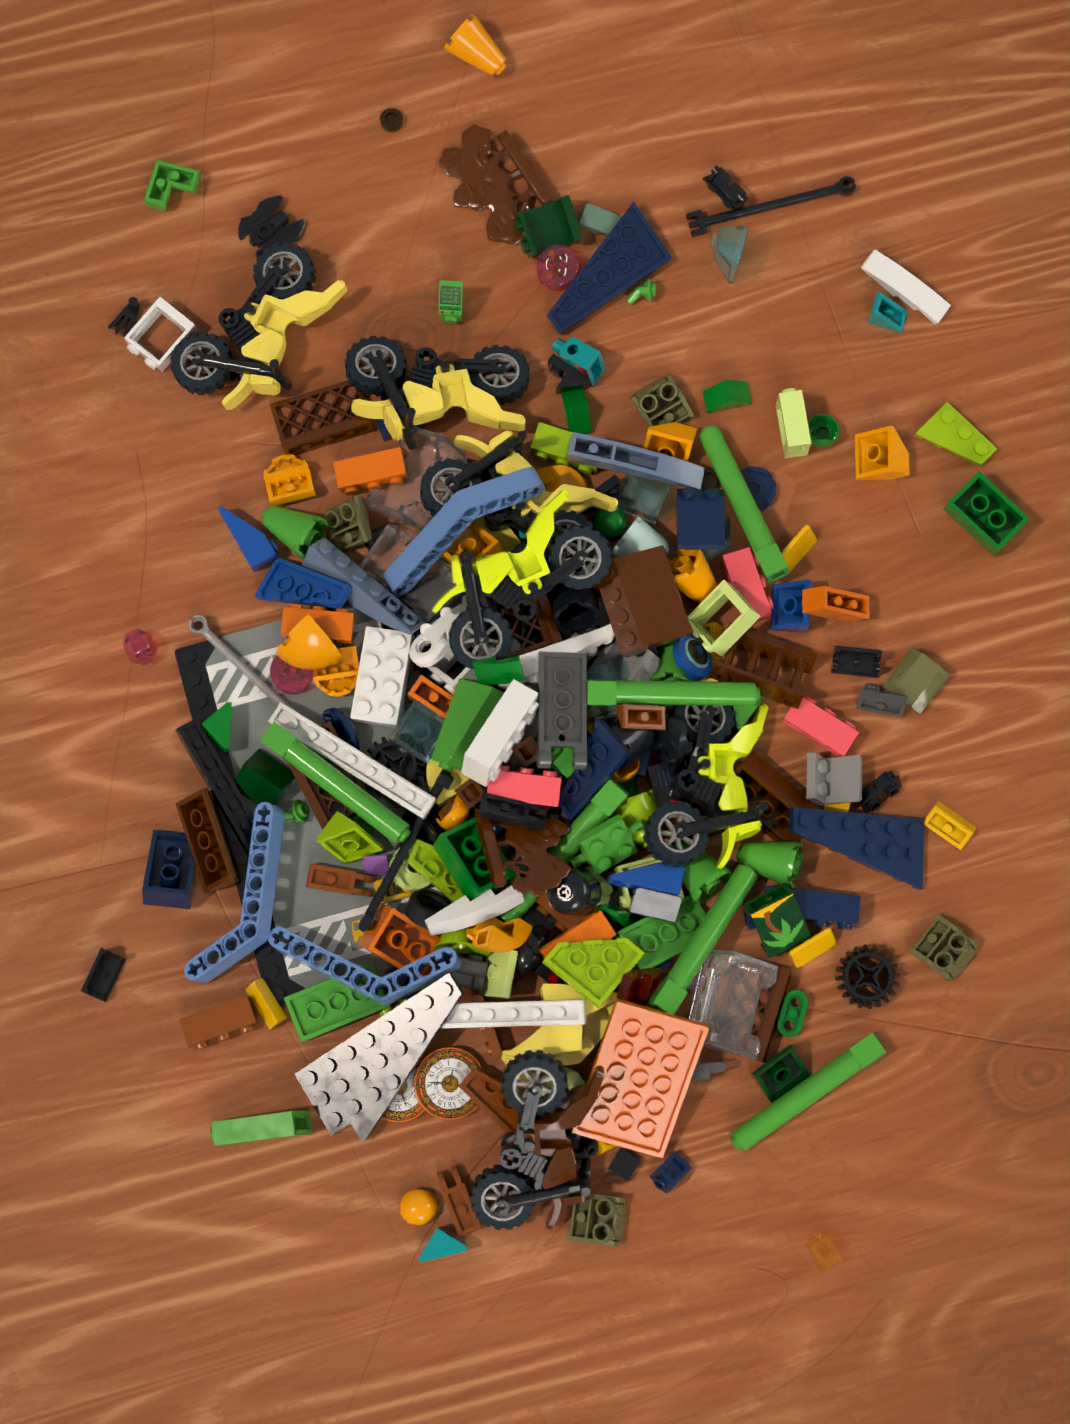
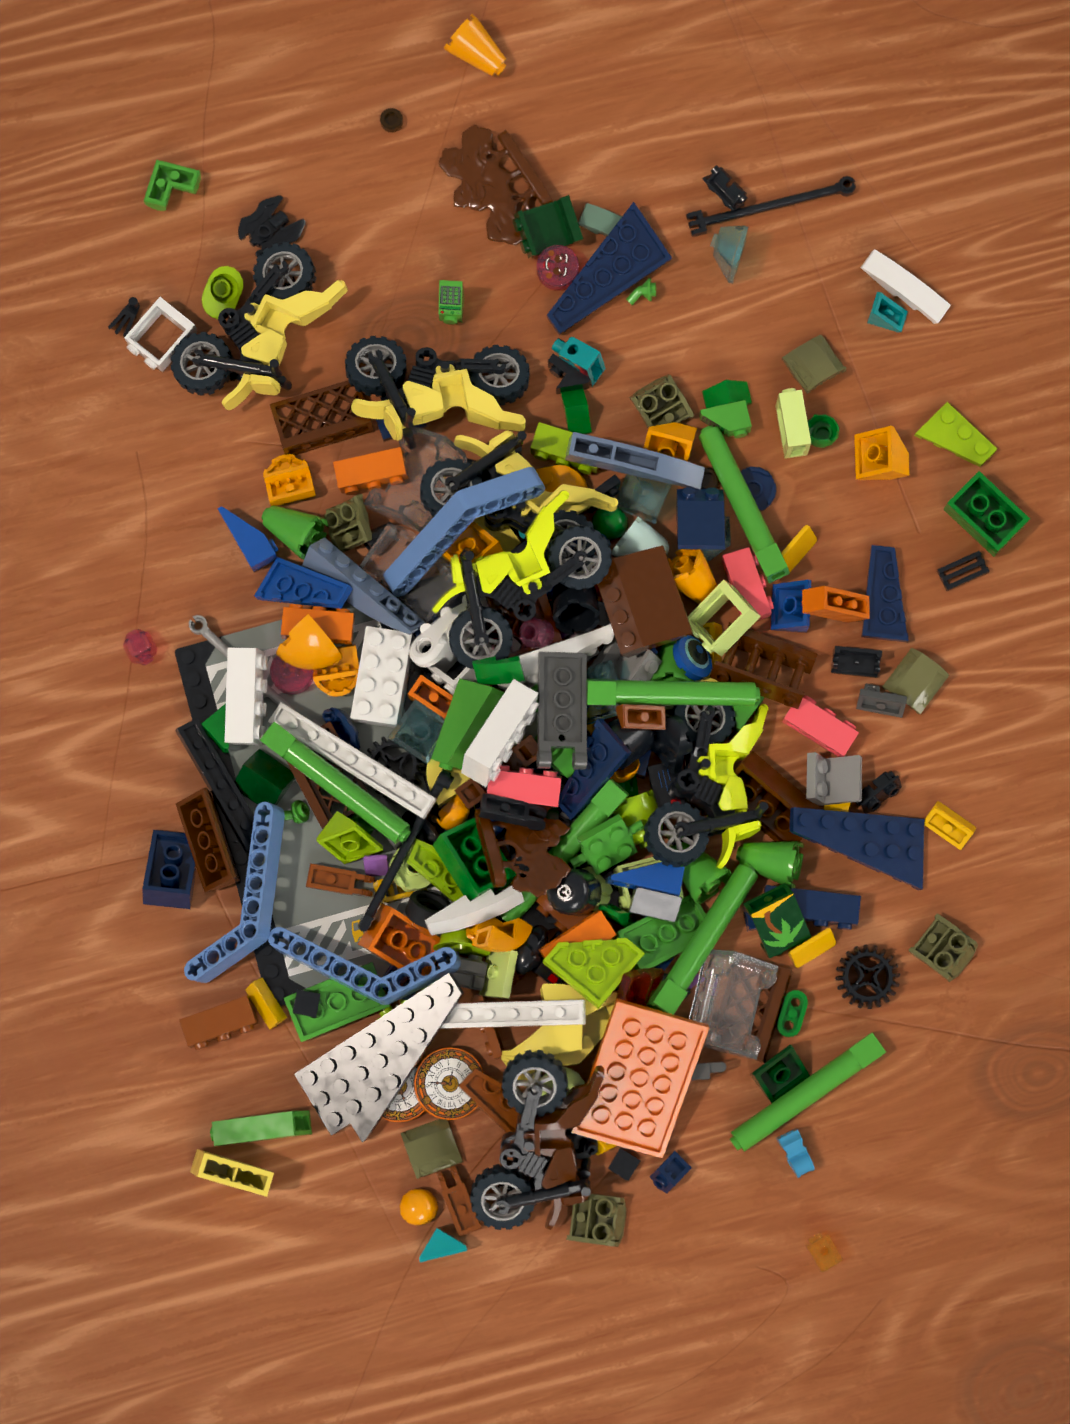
(103, 975): black hinge -> none
(222, 290): none -> lime piece
(231, 1172): none -> light yellow brick
(245, 696): none -> white brick
(306, 1003): none -> black tile
(431, 1147): none -> olive slope
(536, 633): none -> clear pink head
(731, 418): none -> bright green slope
(796, 1153): none -> dark azure leg
(813, 363): none -> olive slope
(885, 597): none -> dark blue wing
(980, 562): none -> black tile

